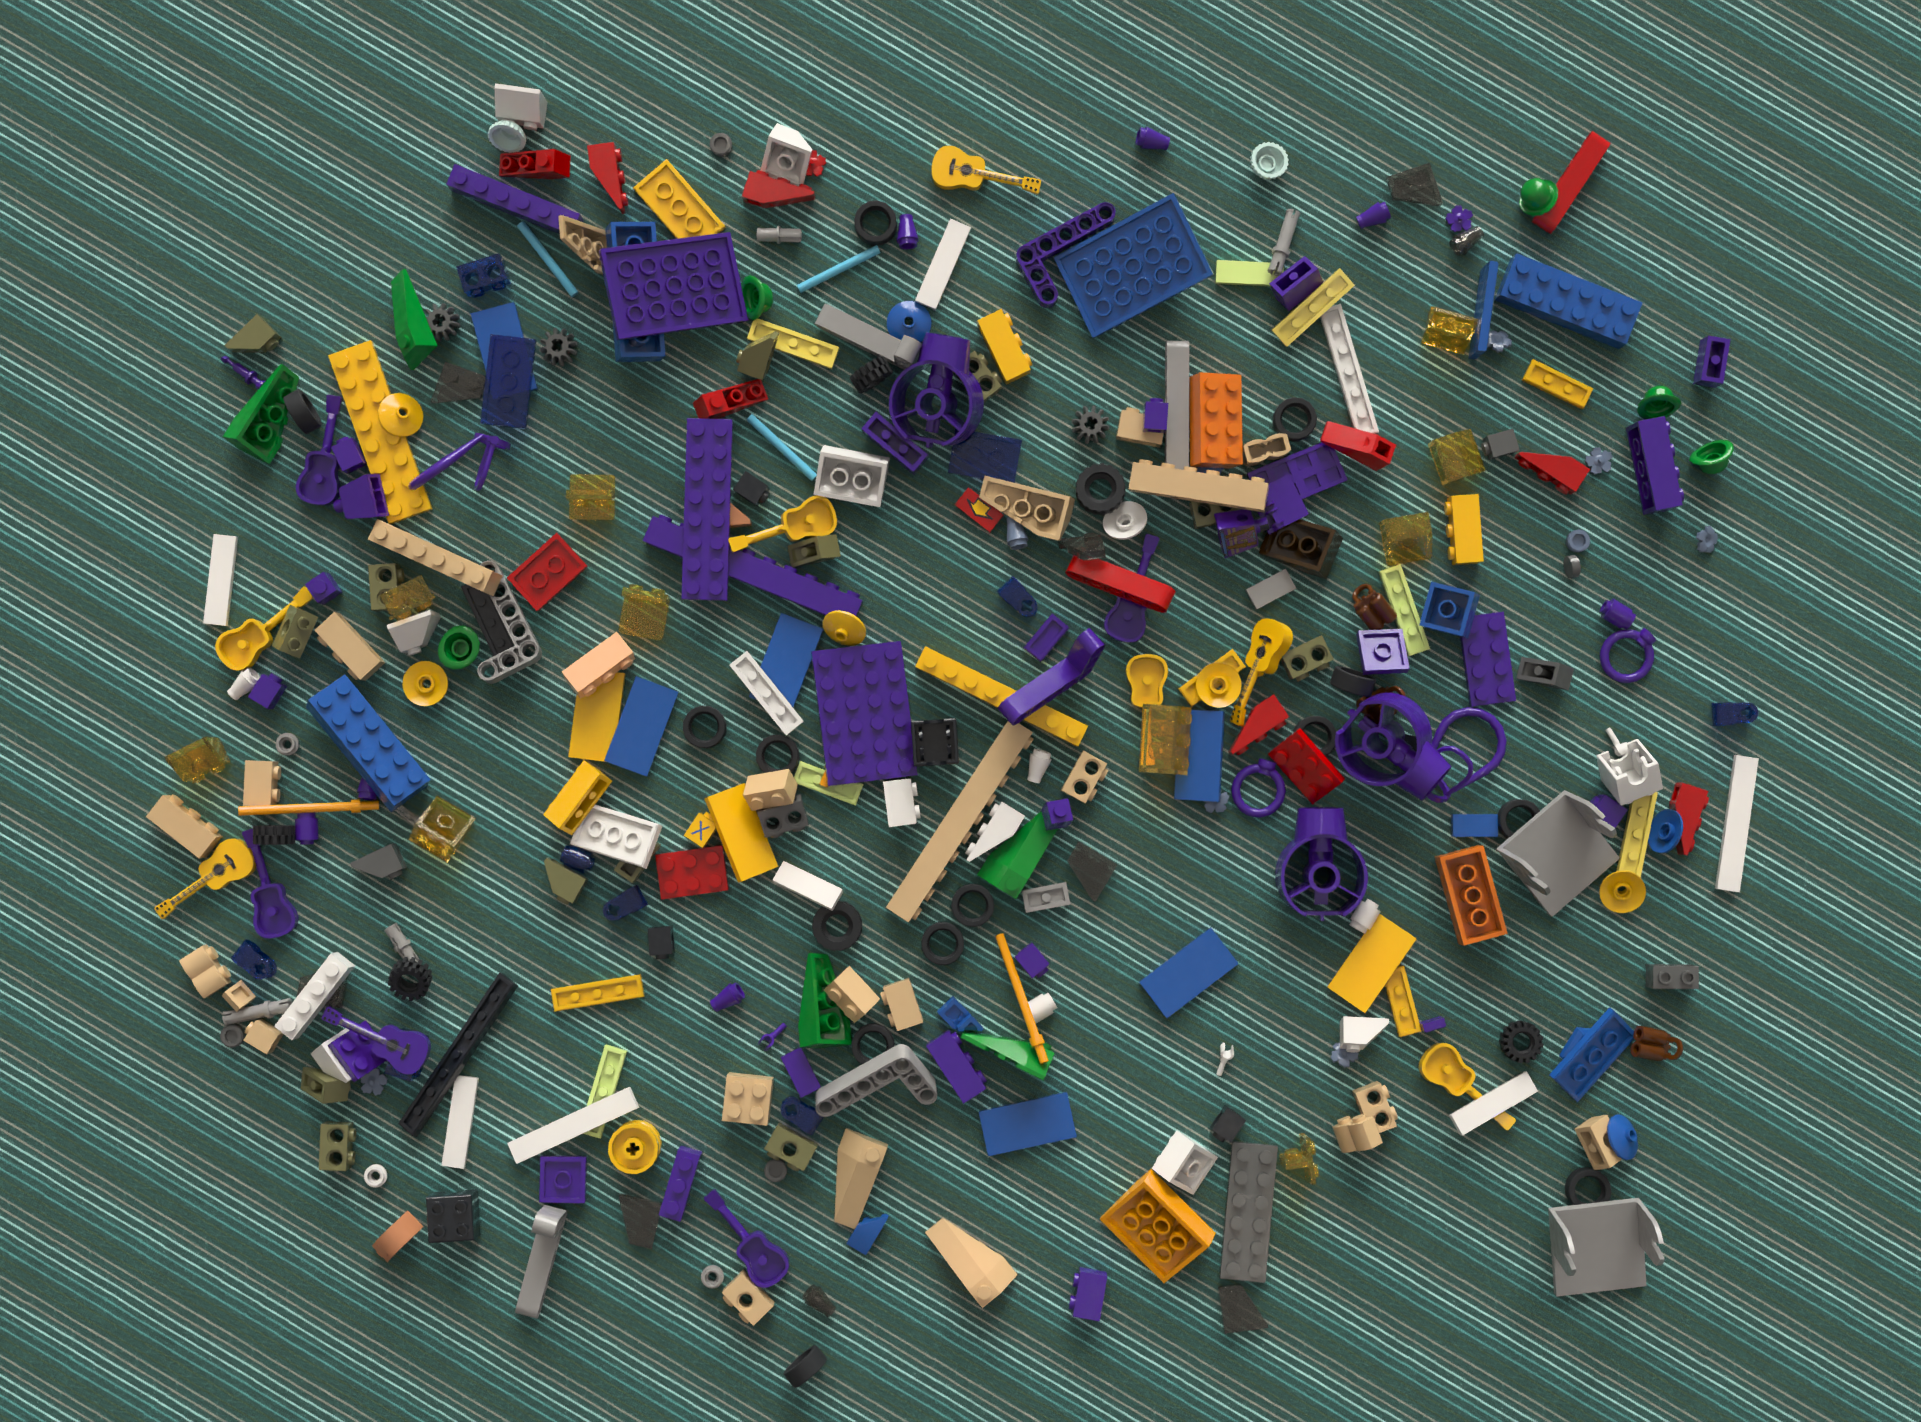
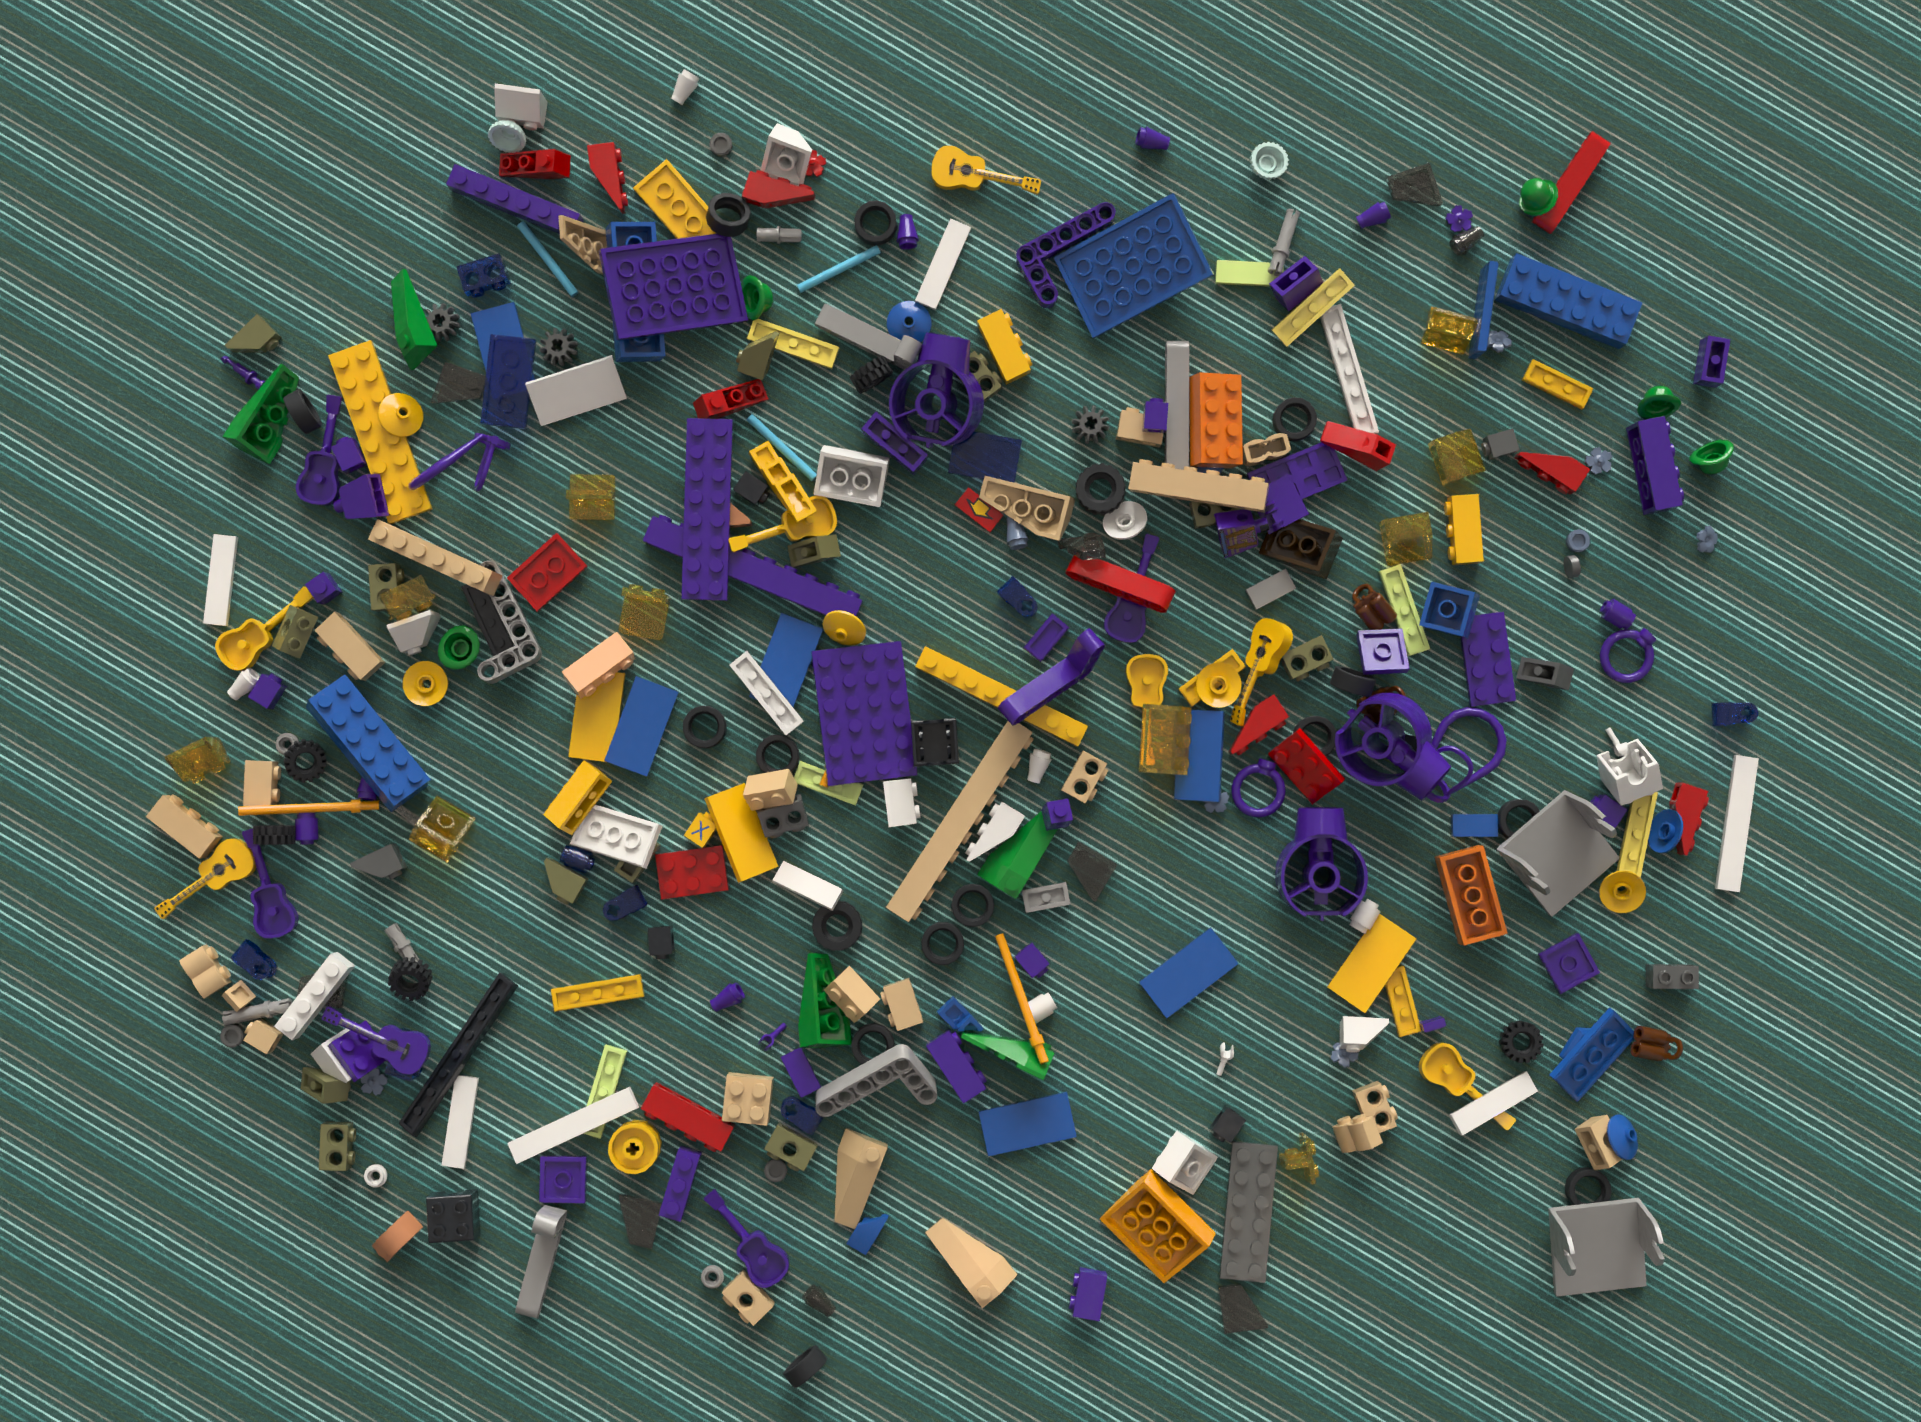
(305, 747): none -> black tyre
(576, 390): none -> white tile
(684, 86): none -> white cone
(688, 1117): none -> red brick
(724, 227): none -> black tyre
(782, 482): none -> yellow slope
(1568, 963): none -> dark purple tile

